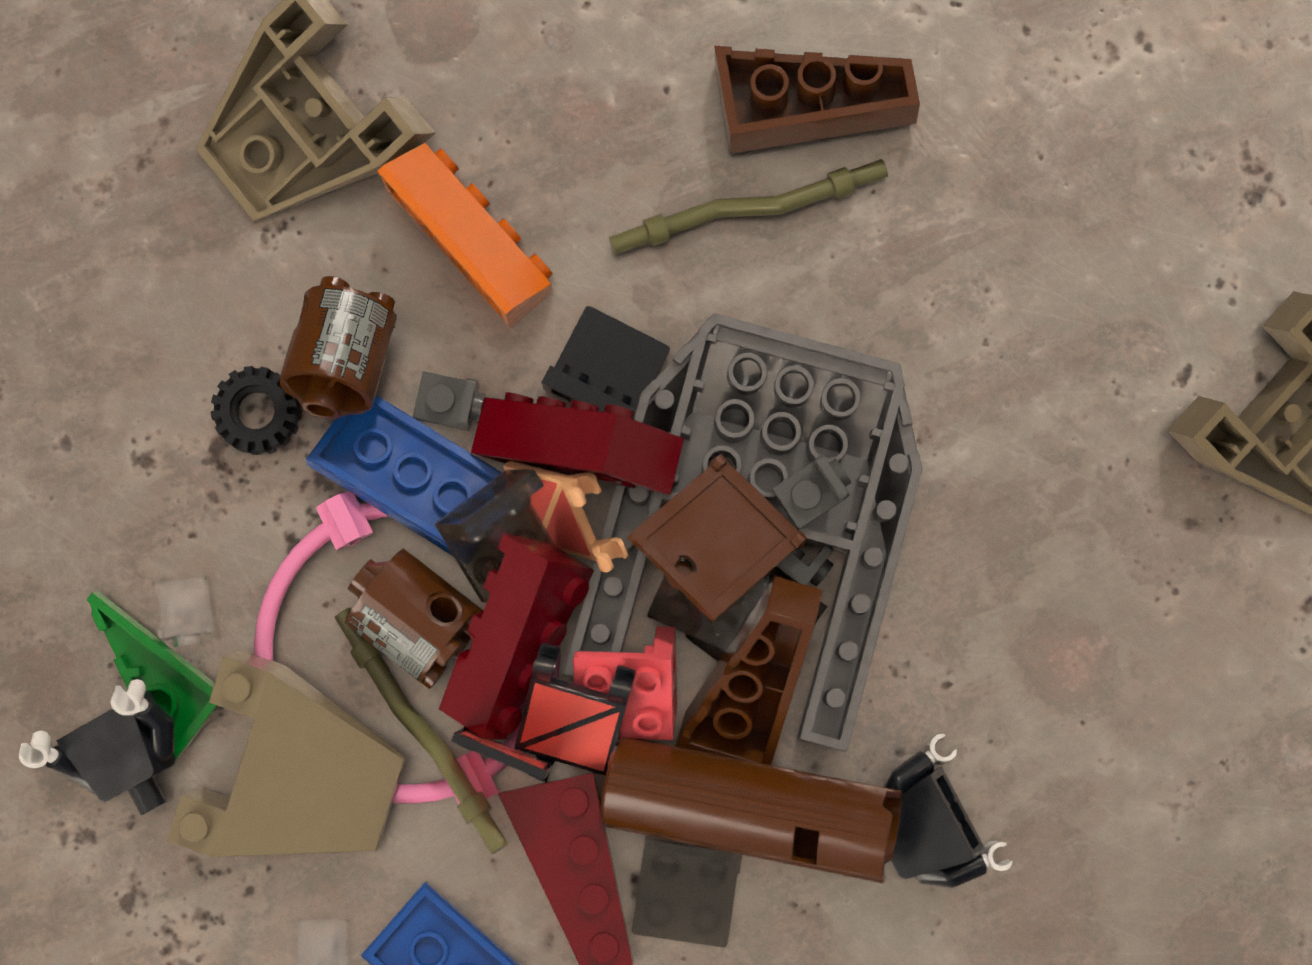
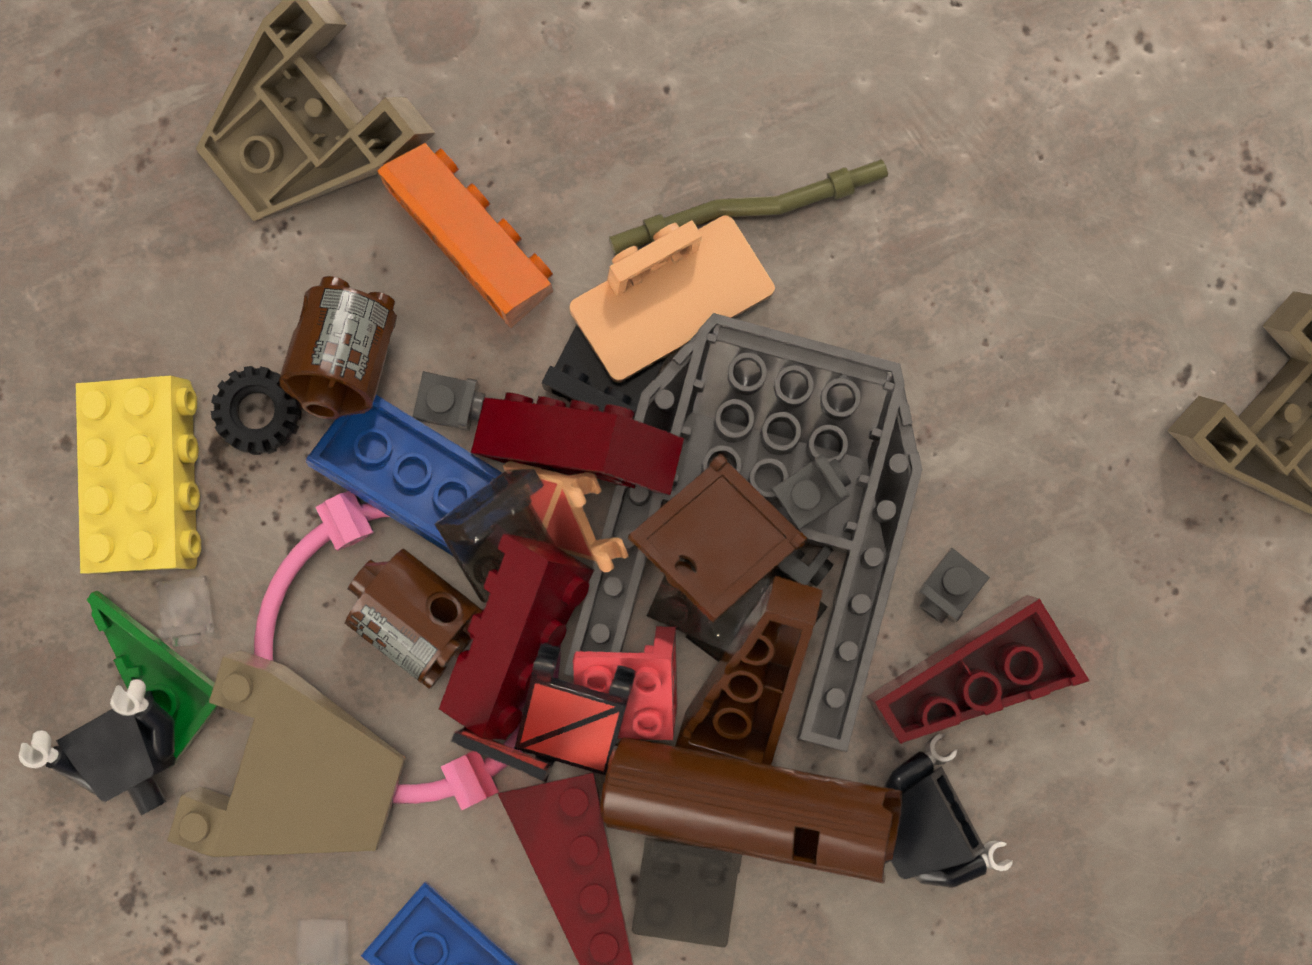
(137, 475): none -> light yellow bracket
(472, 805): olive bar -> none
(667, 292): none -> light nougat bracket
(810, 97): reddish brown wedge -> none
(951, 587): none -> dark grey bracket
(985, 670): none -> dark red wedge

